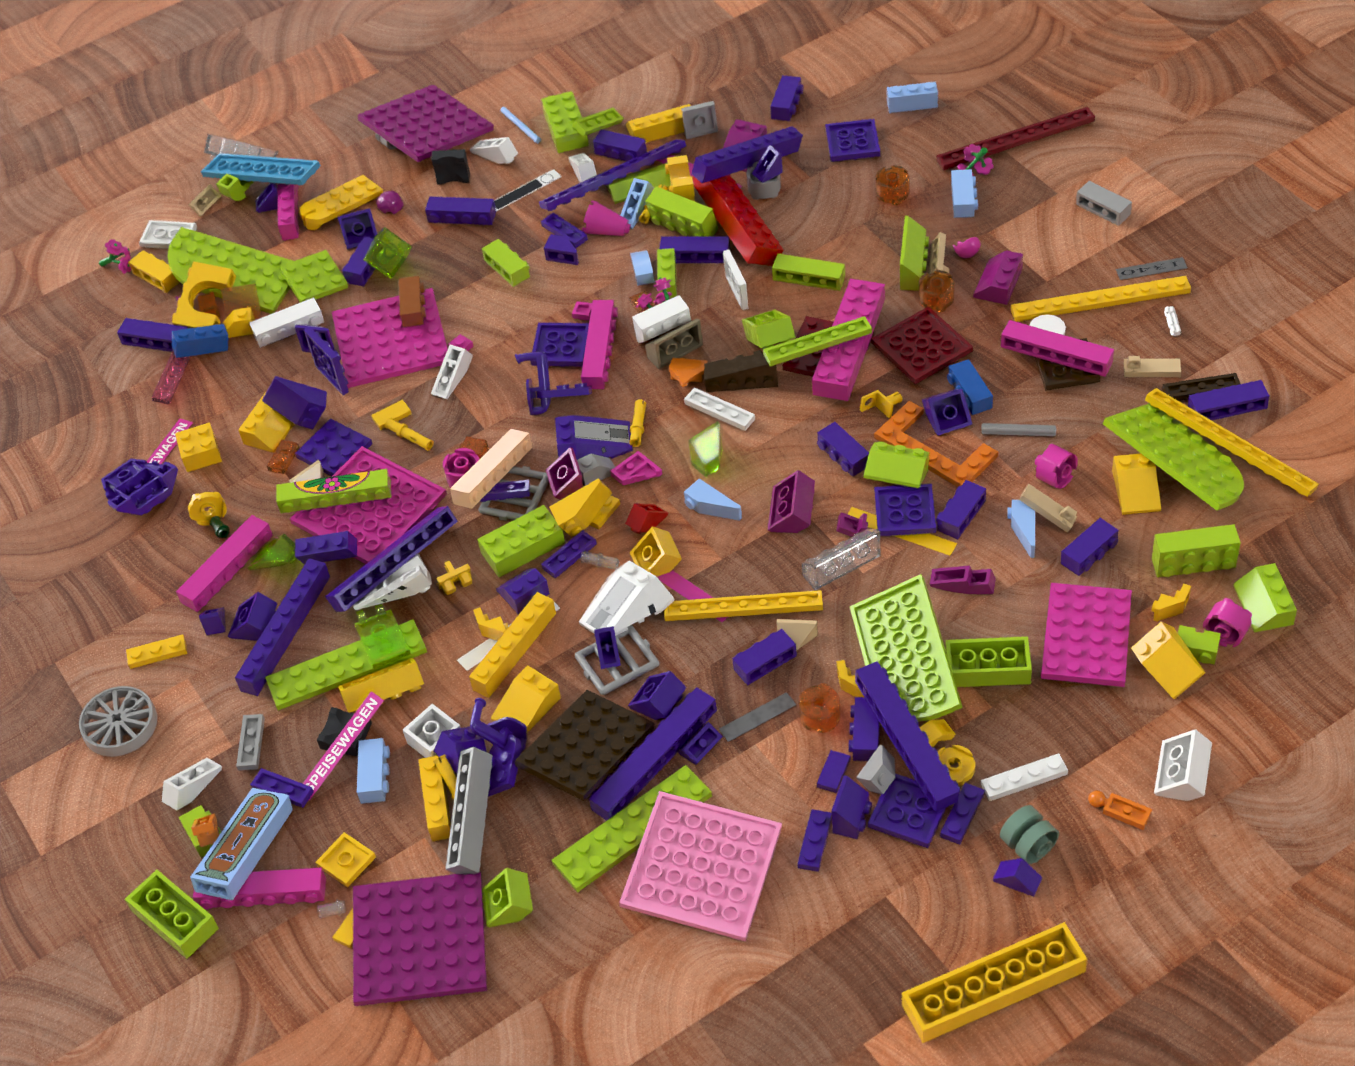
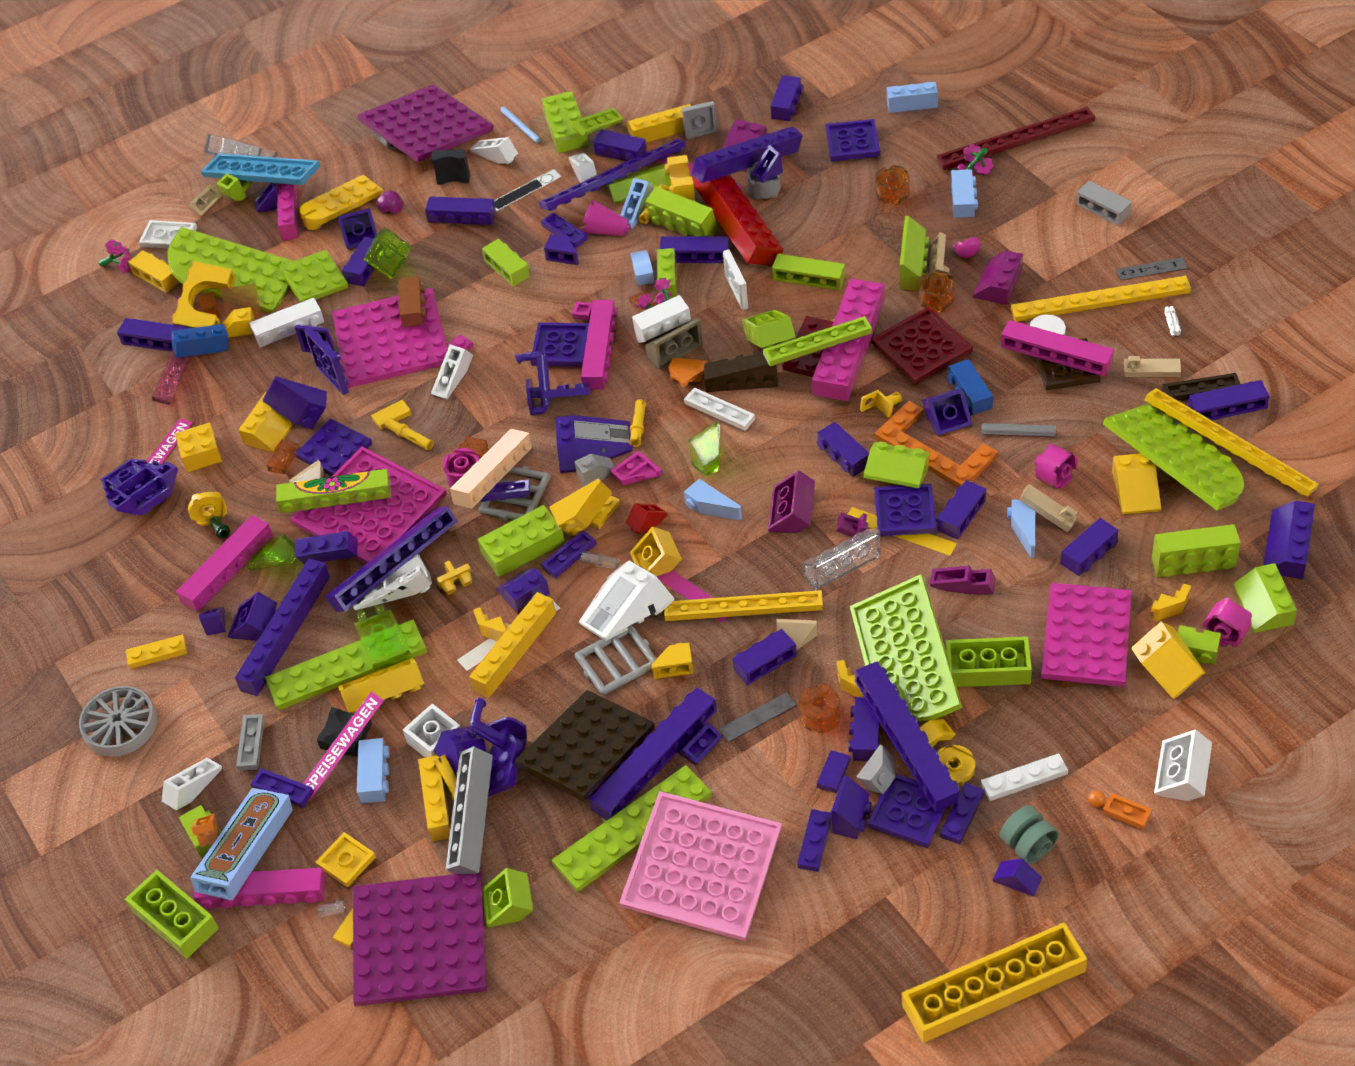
(528, 698): yellow slope -> none
(564, 475): magenta slope -> none
(607, 647): dark purple slope -> none
(658, 695): dark purple slope -> none
(674, 661): none -> yellow slope
(1290, 538): none -> dark purple slope

